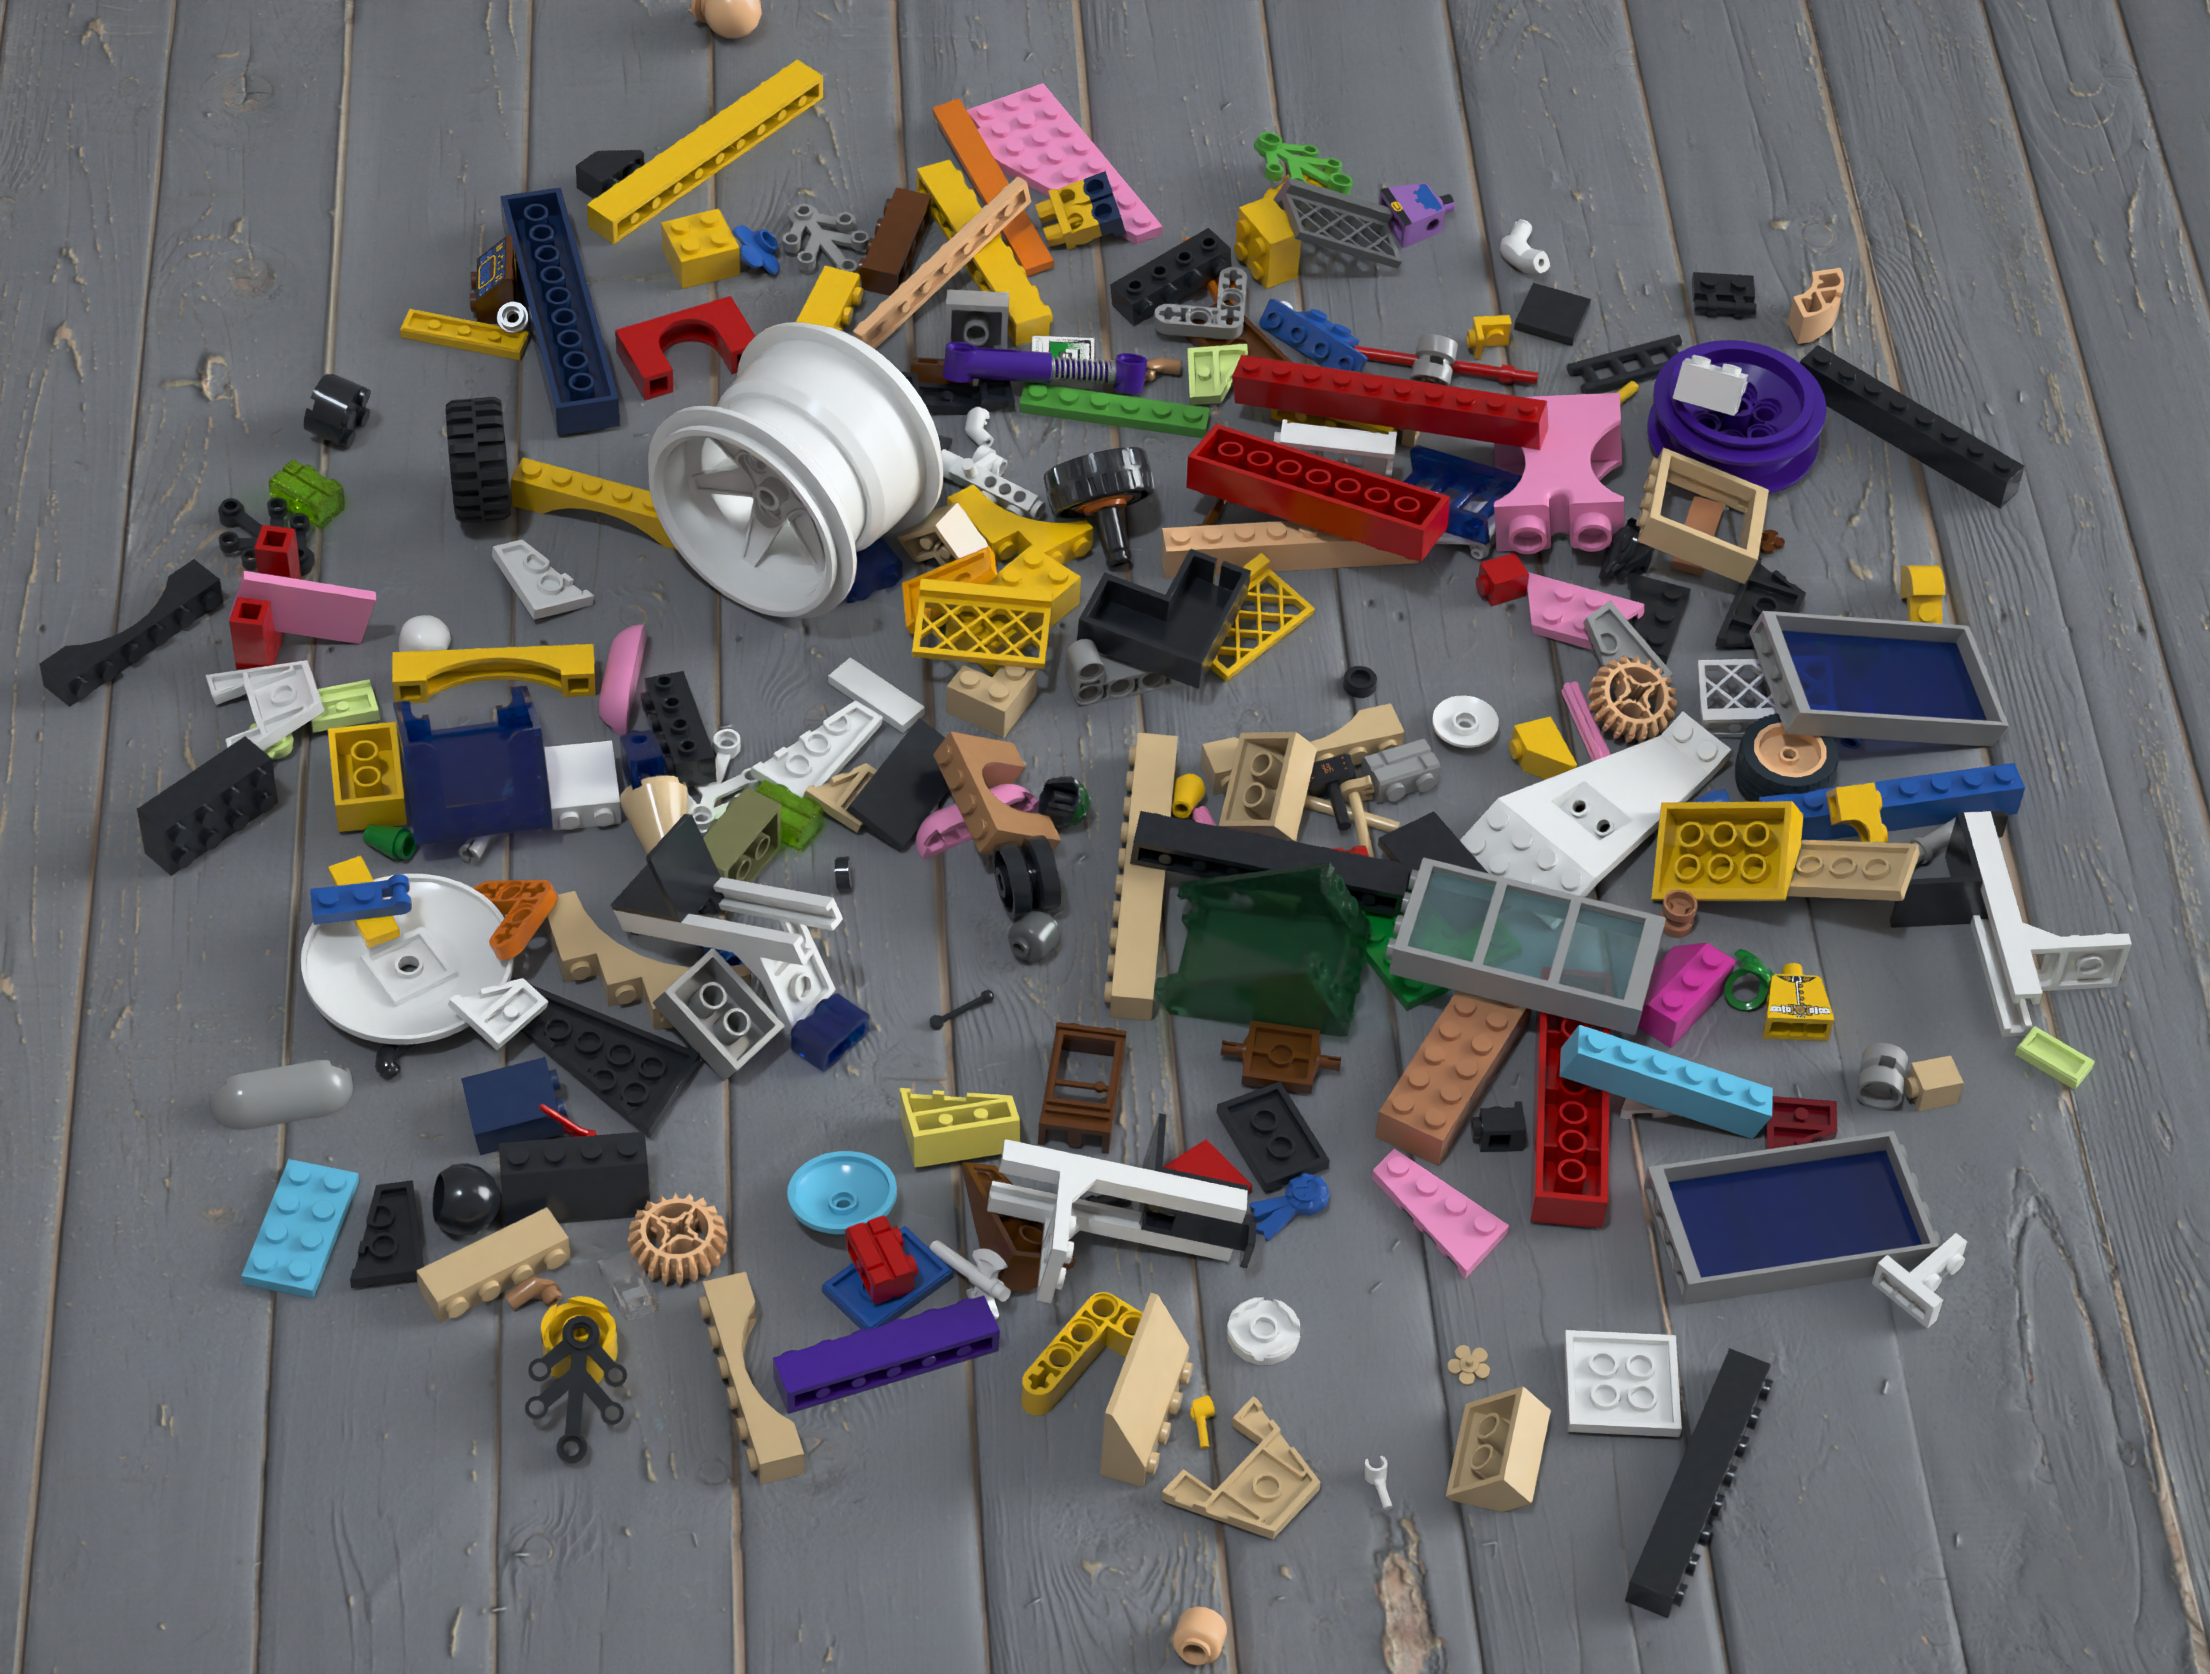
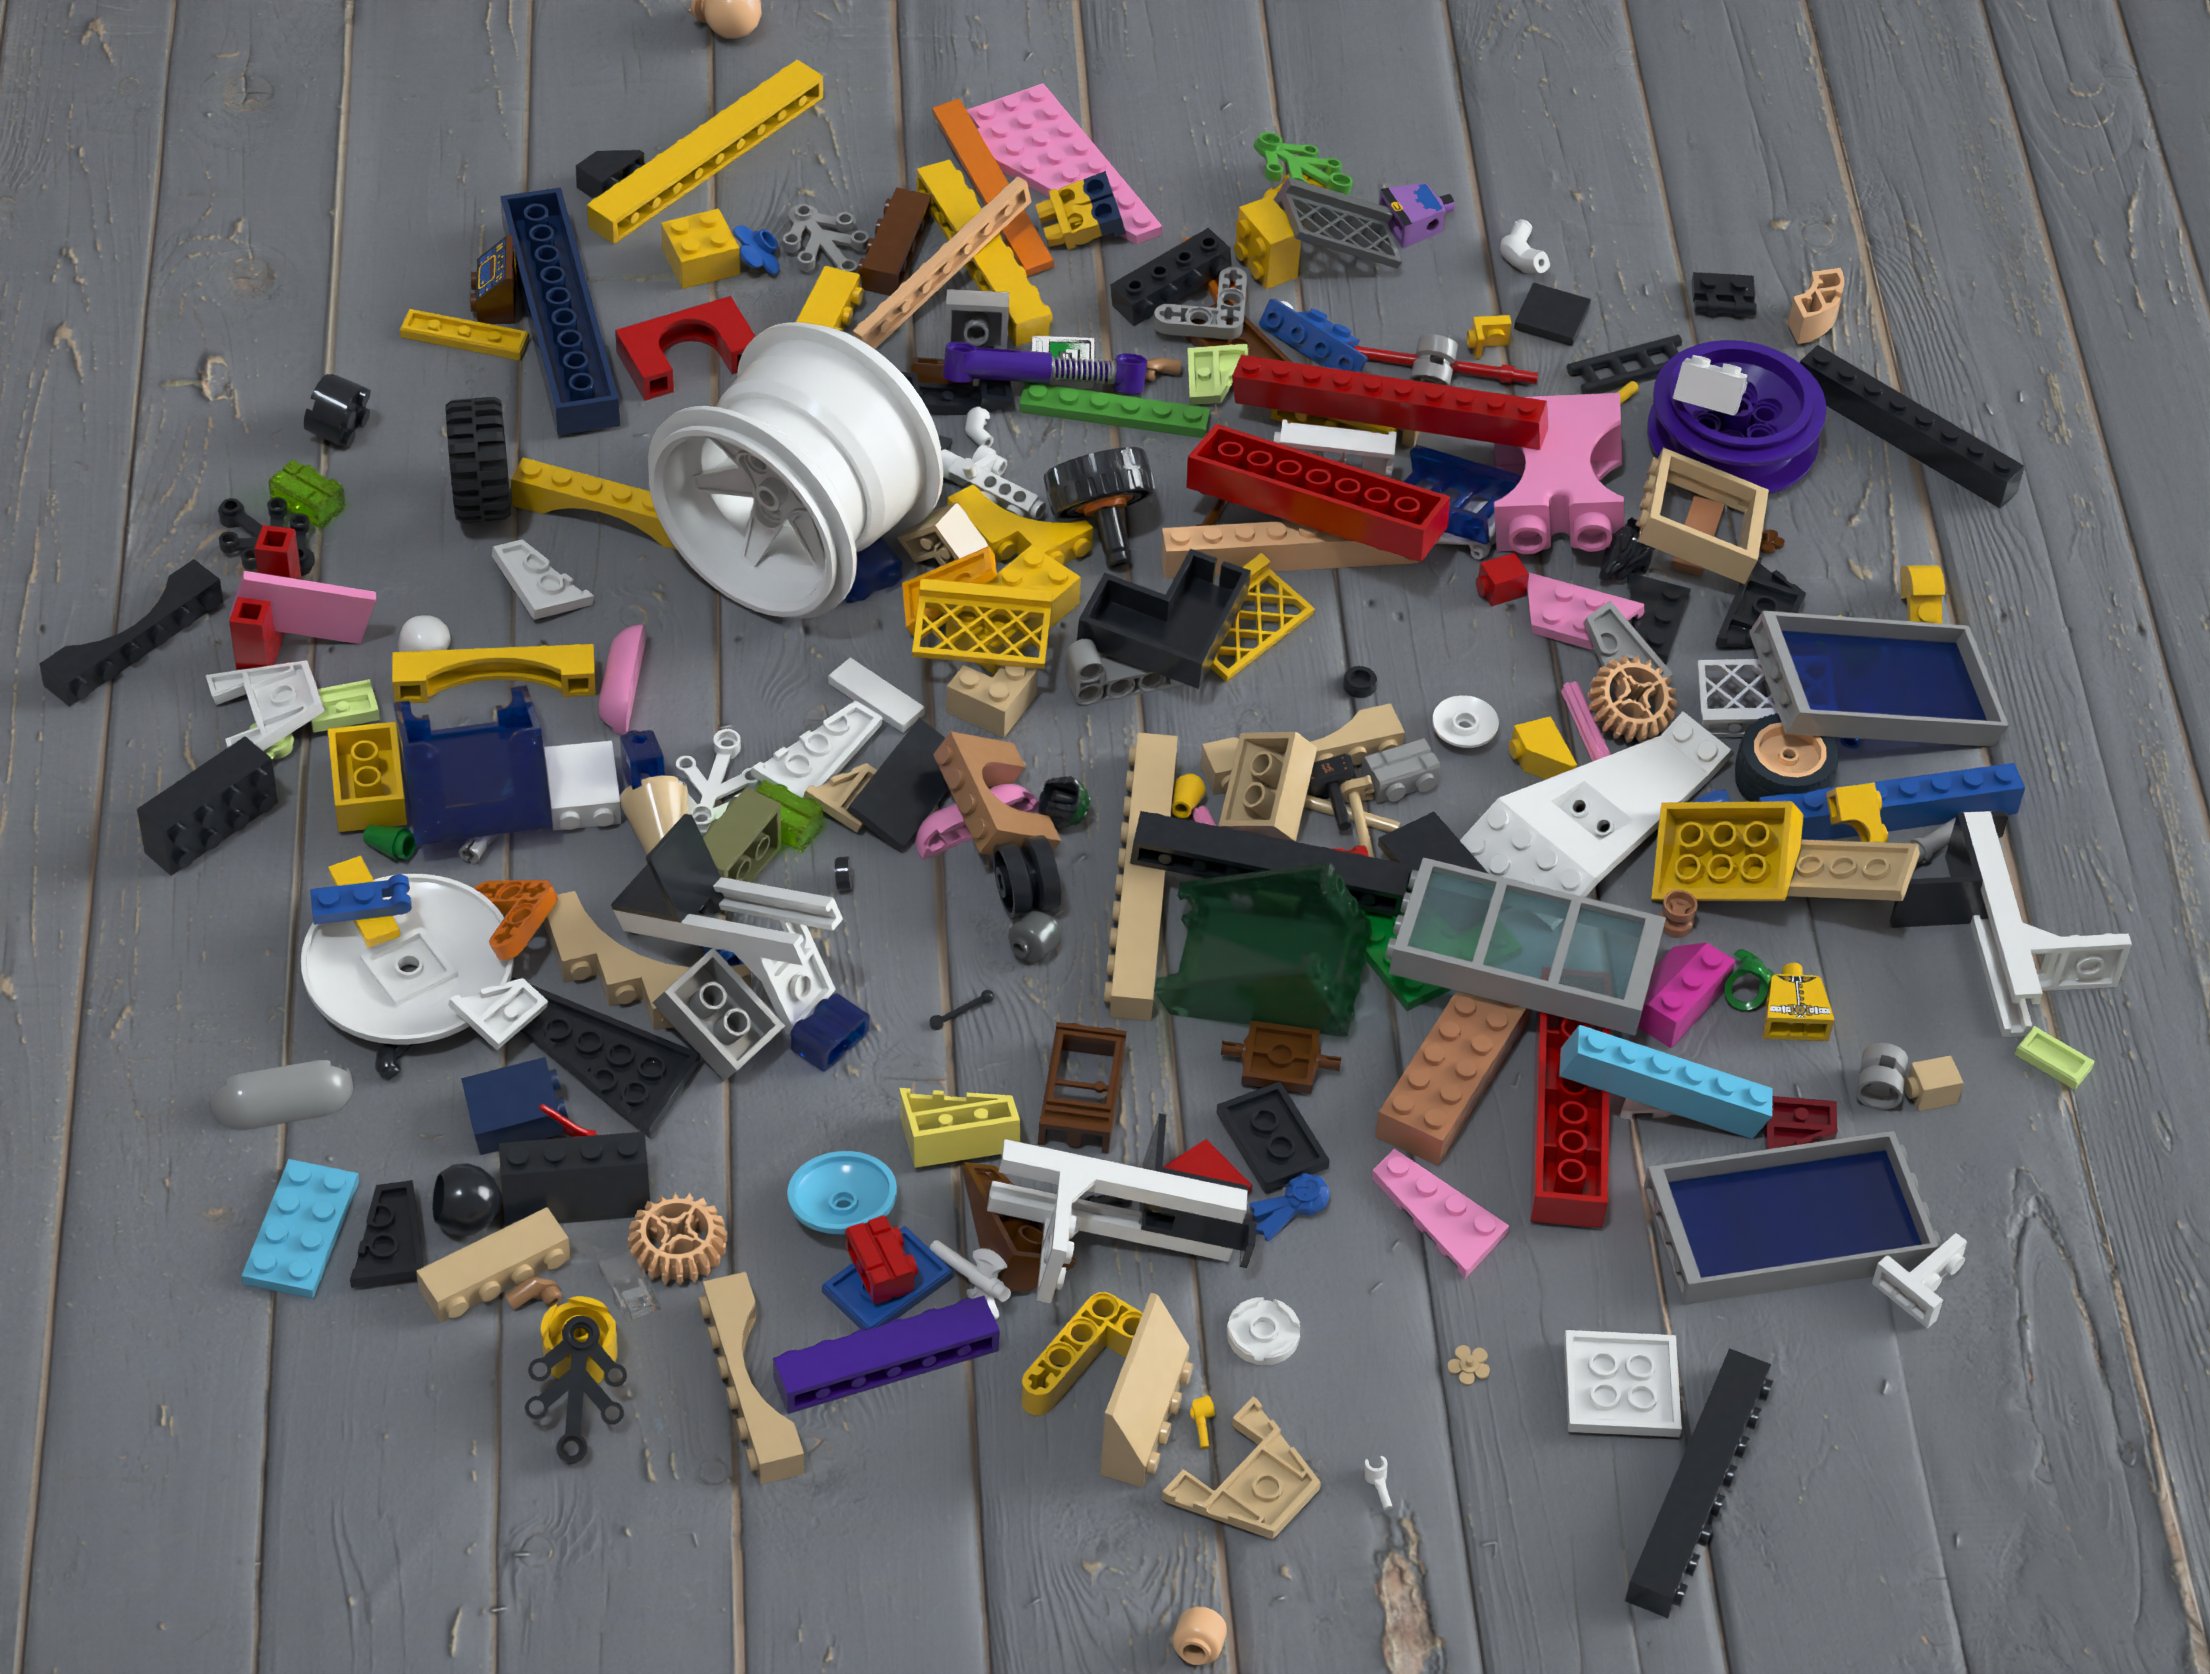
(509, 309): white plate -> none
(679, 729): black brick -> none
(1499, 1451): tan slope -> none
(1500, 1128): black brick -> none

